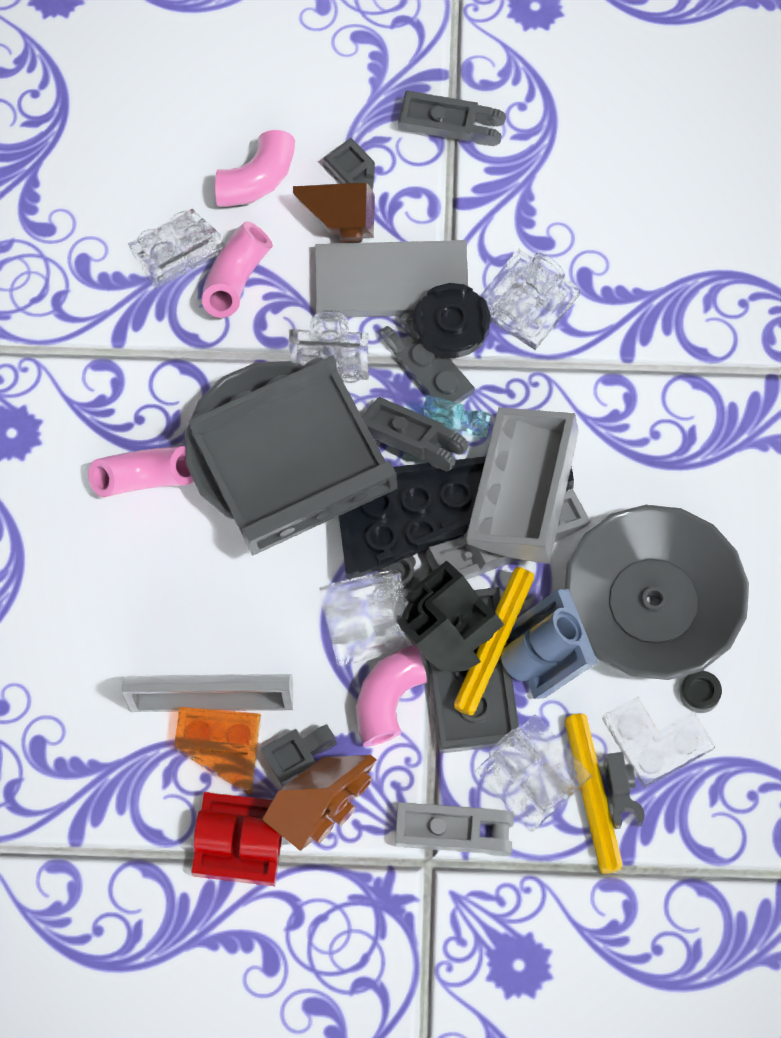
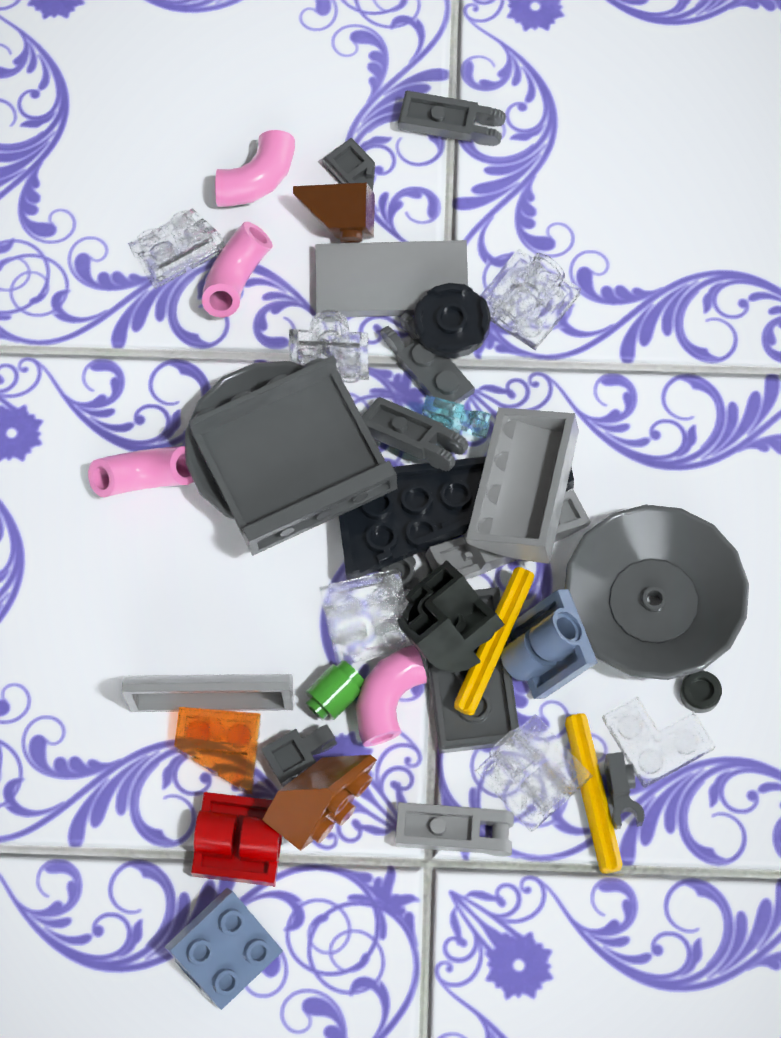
(223, 948): none -> sand blue plate
(334, 690): none -> bright green brick

